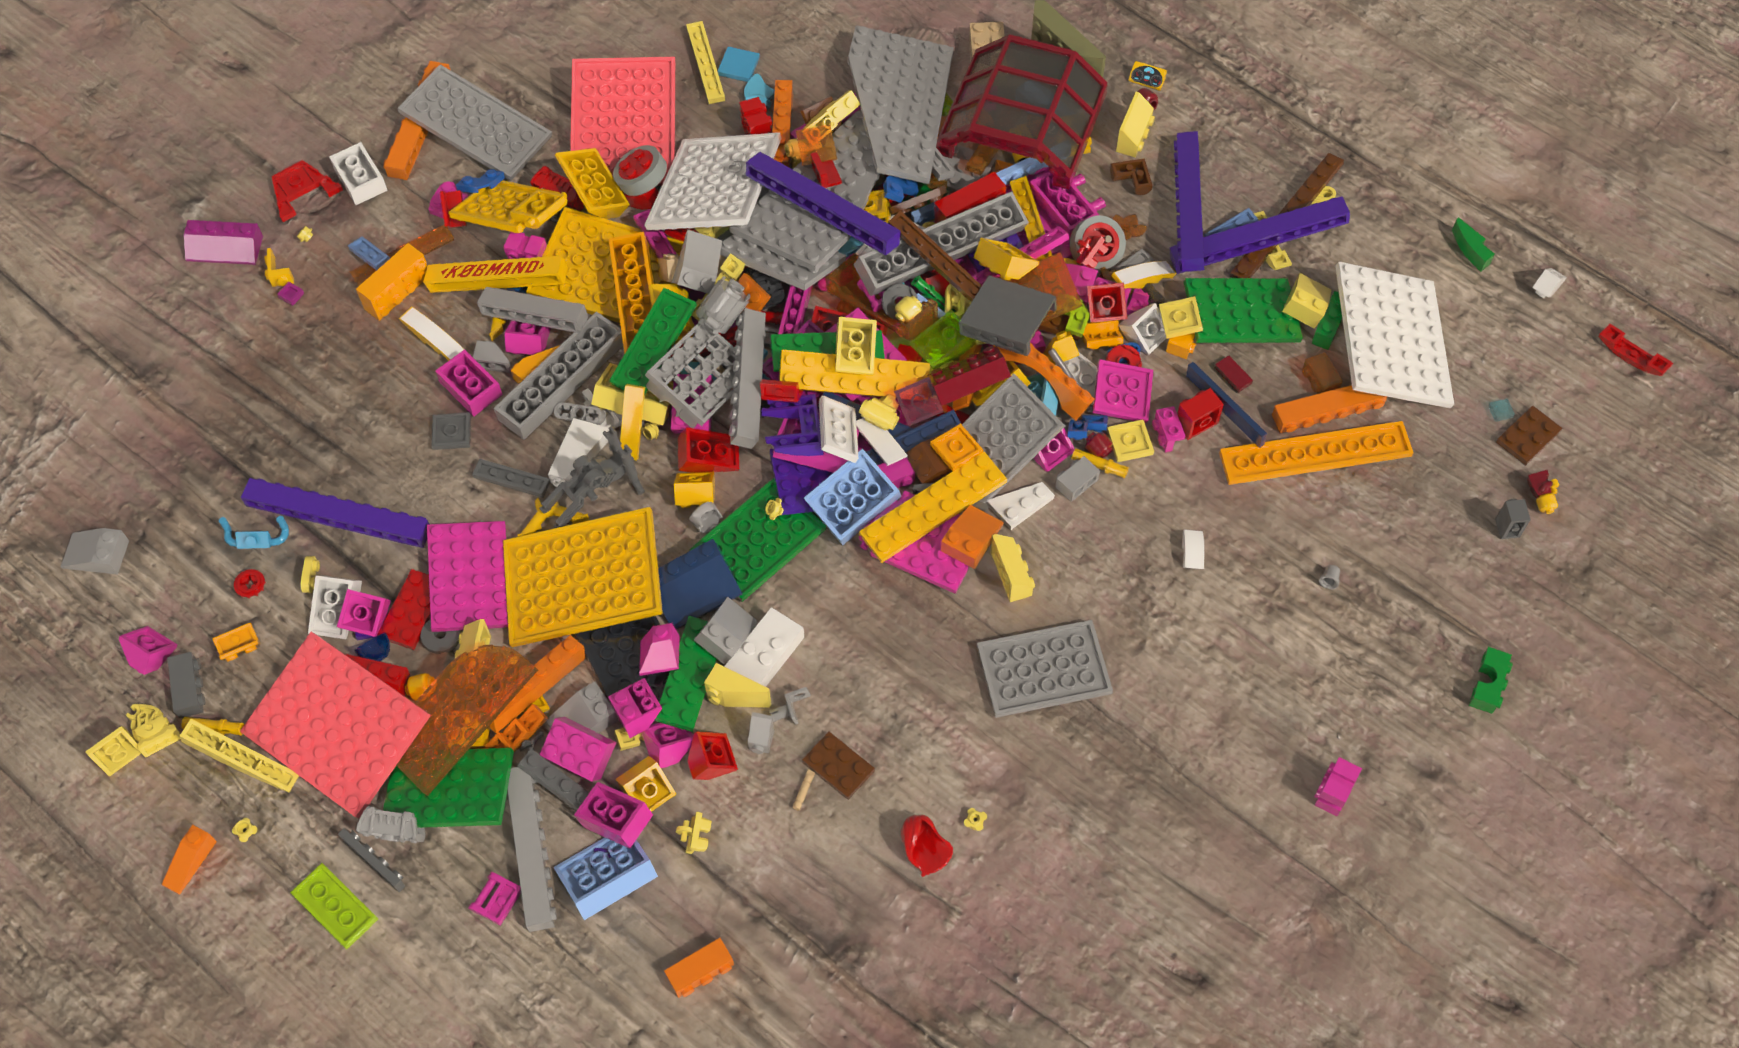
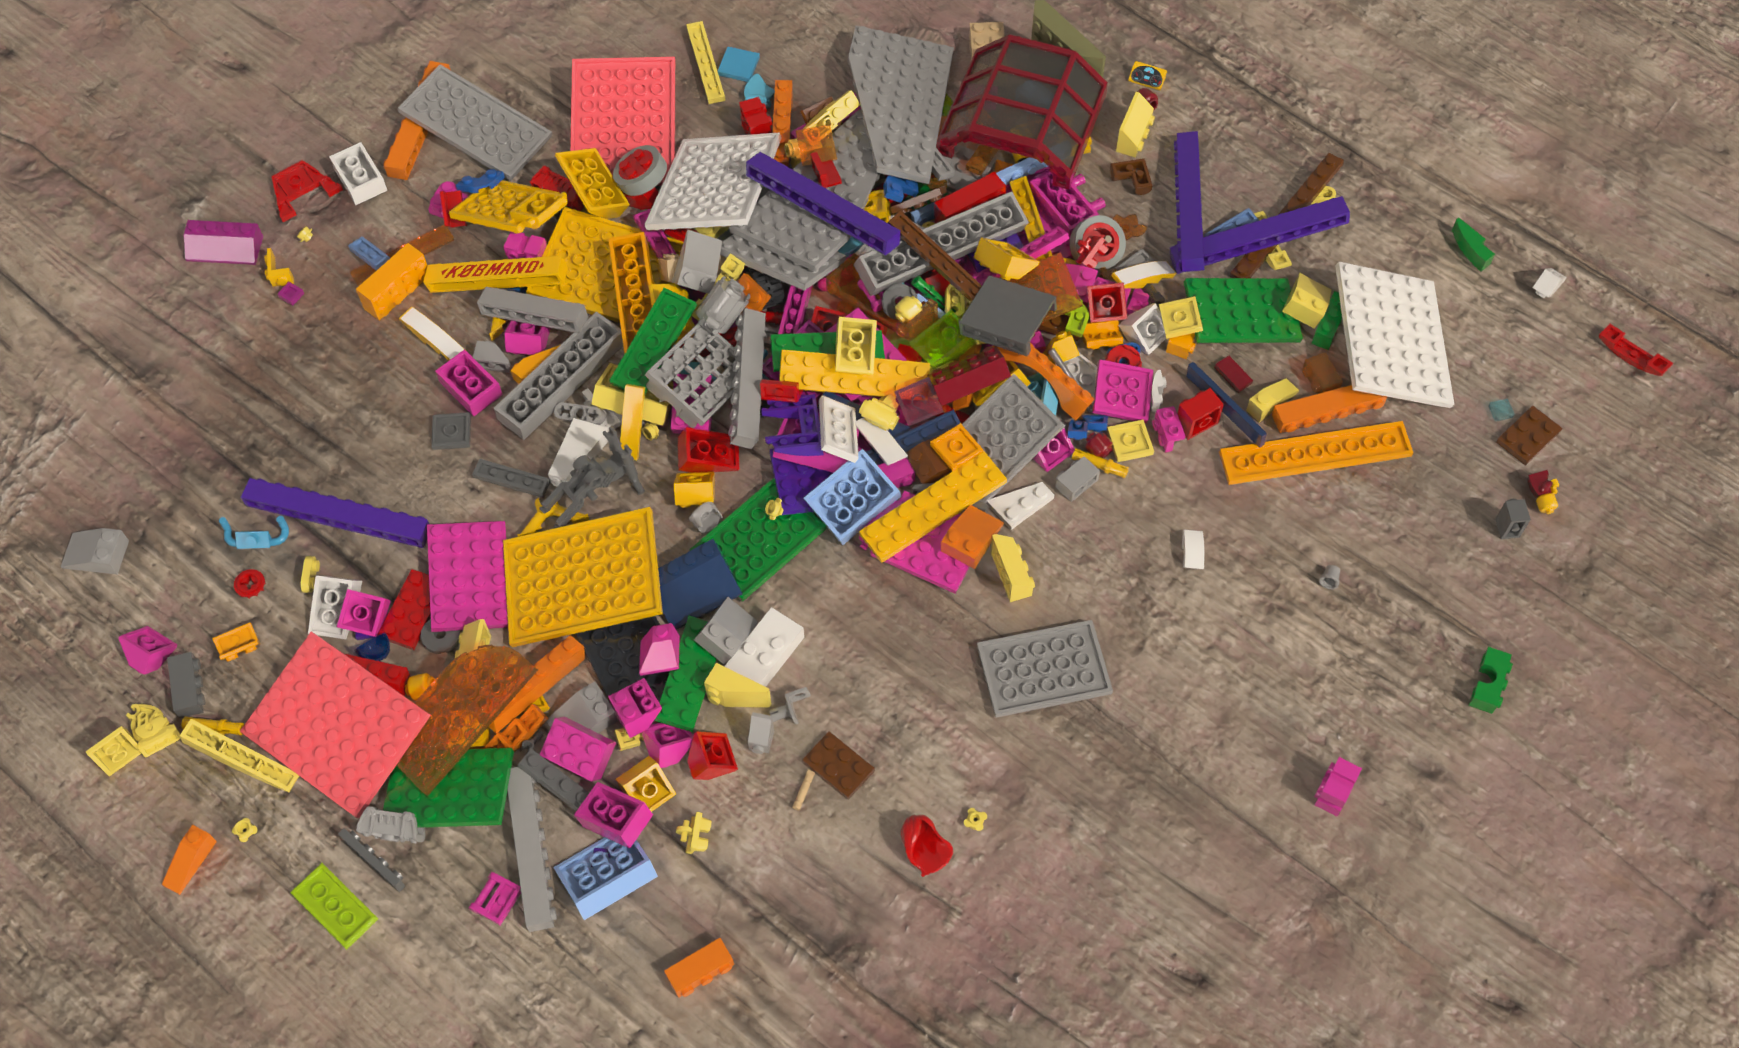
(1158, 385): none -> white slope
(1263, 402): none -> light yellow slope

